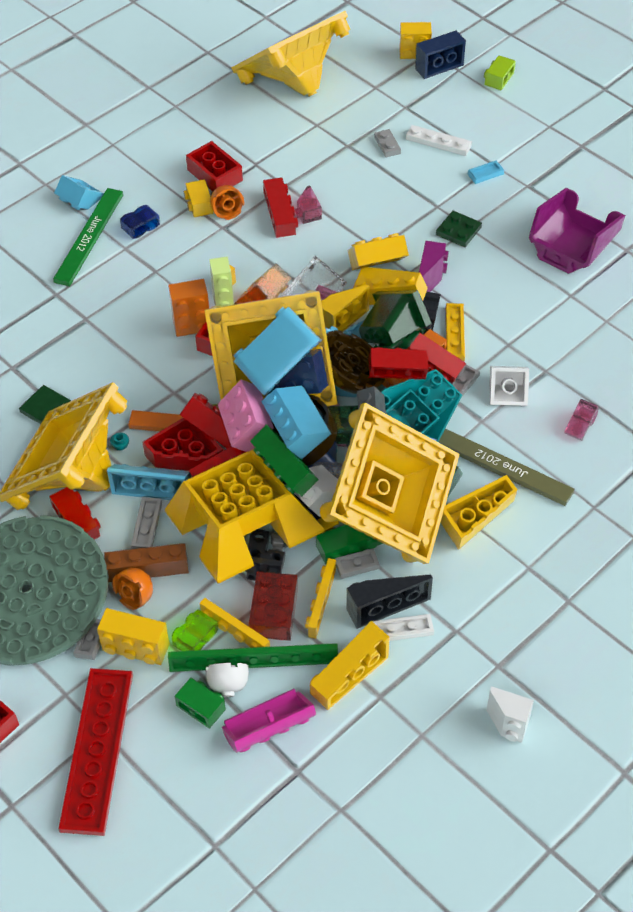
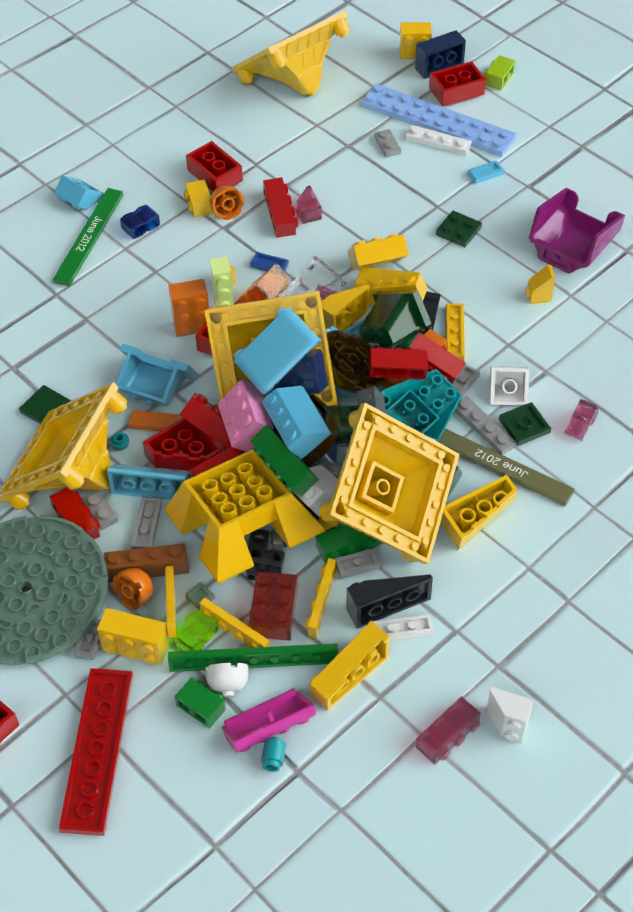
(100, 509): none -> light grey plate
(151, 377): none -> medium azure windscreen
(170, 601): none -> yellow tile
(198, 593): none -> sand green tile
(265, 262): none -> blue tile
(273, 754): none -> teal brick
(433, 263): magenta slope -> none
(437, 118): none -> light blue plate
(448, 730): none -> clear pink brick
(457, 83): none -> red brick
(484, 426): none -> light grey plate
(524, 423): none -> dark green plate
(541, 286): none -> yellow slope

